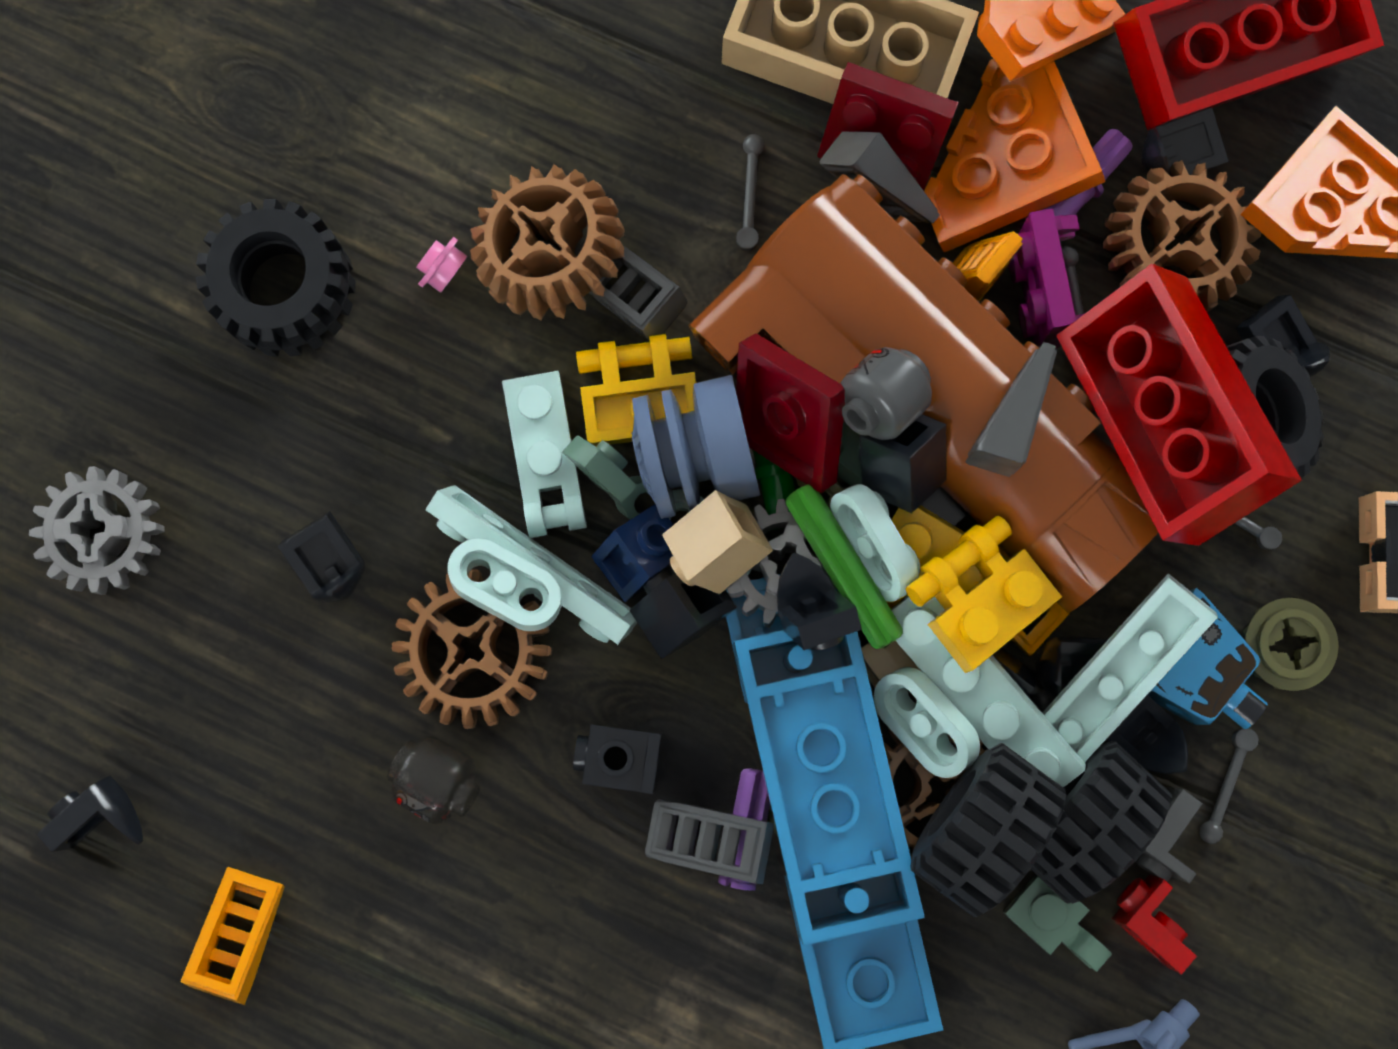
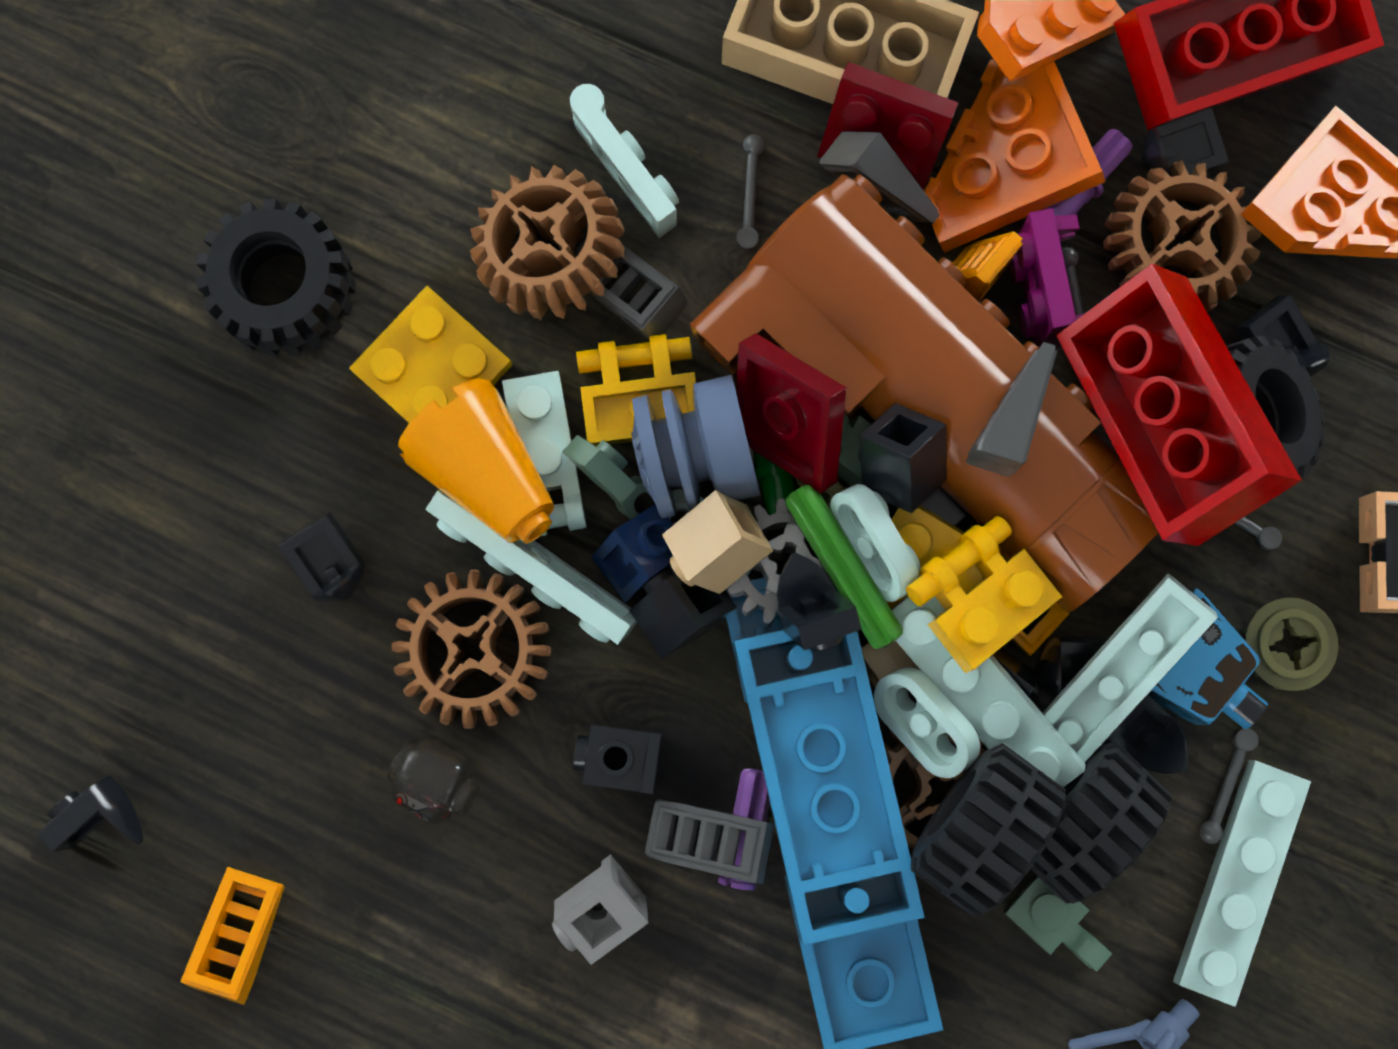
(92, 508): light grey gear -> none
(426, 356): none -> yellow plate
(440, 264): bright pink plate -> none
(480, 461): none -> light orange cone
(506, 586): light aqua plate -> none
(601, 930): none -> light grey brick
(623, 160): none -> light aqua plate
(886, 393): dark grey head -> none
(1156, 857): dark grey bracket -> none
(1156, 934): red bracket -> none
(1241, 882): none -> light aqua plate

